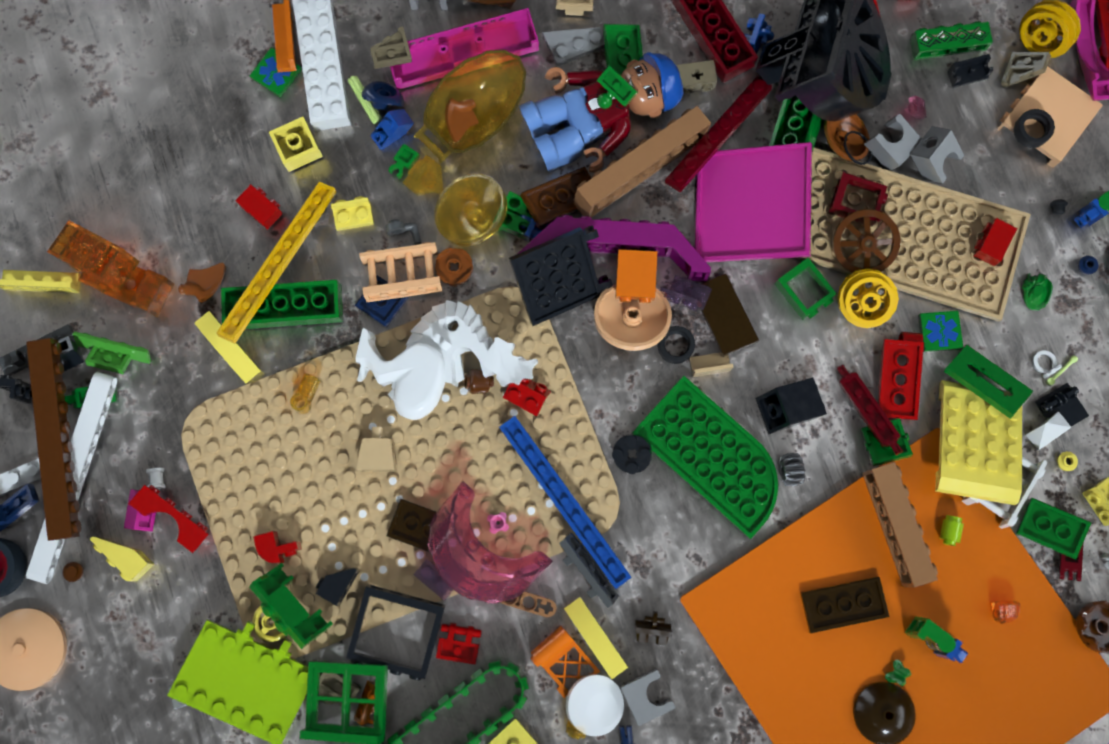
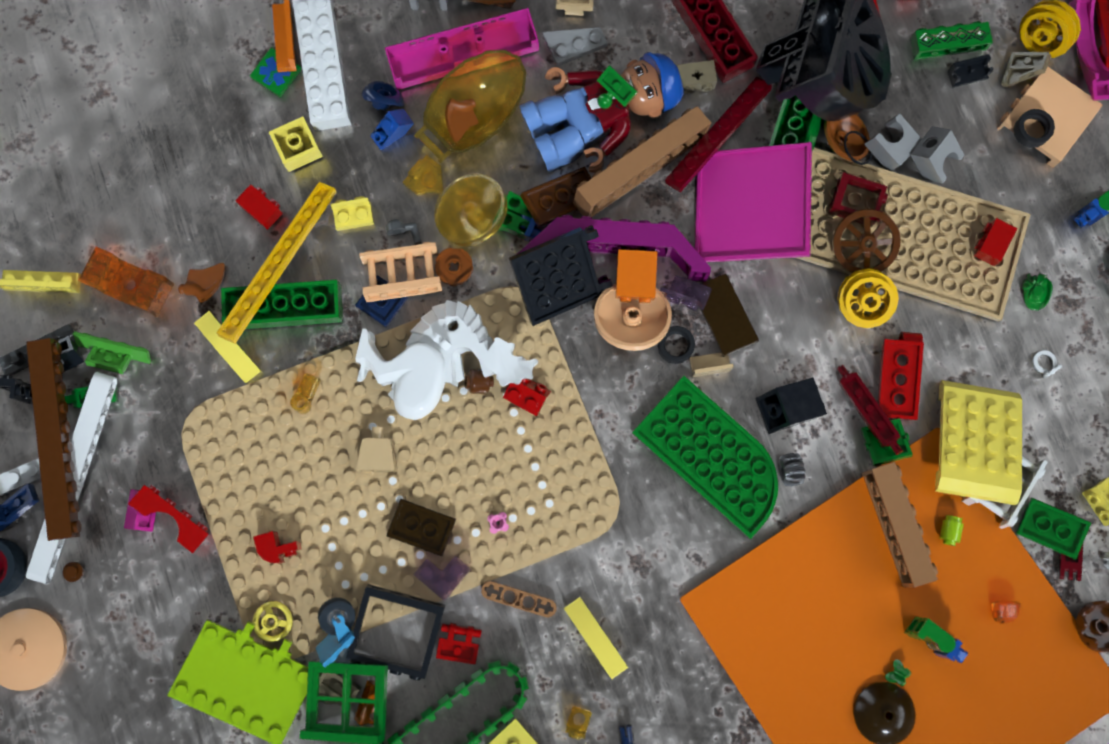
(93, 256): clear orange plate -> none
(129, 560): light yellow slope -> none
(156, 477): white bush -> none
(285, 609): green bracket -> none
(335, 618): none -> plate
(336, 585): black slope -> none
(357, 88): yellowish green axle -> none
(391, 51): dark tan wing -> none
(404, 158): green plate -> none
(468, 564): clear pink windscreen -> none
(552, 650): orange piece -> none
(565, 502): blue plate -> none
(594, 705): white piece -> none
(599, 584): dark grey hinge -> none
(622, 45): green tile -> none
(632, 465): black plate -> none
(636, 697): light grey piece -> none
(653, 626): dark brown hips -> none
(761, 32): blue hips -> none
(802, 311): green window -> none
(844, 605): dark brown tile -> none
(917, 107): clear pink plate -> none
(941, 331): green tile -> none
(1006, 404): green piece -> none
(1048, 431): white slope -> none
(1051, 381): yellowish green hinge -> none
(1059, 206): black piece -> none
(1061, 461): light yellow plate -> none
(1065, 402): black hinge -> none
(1083, 268): dark blue plate -> none

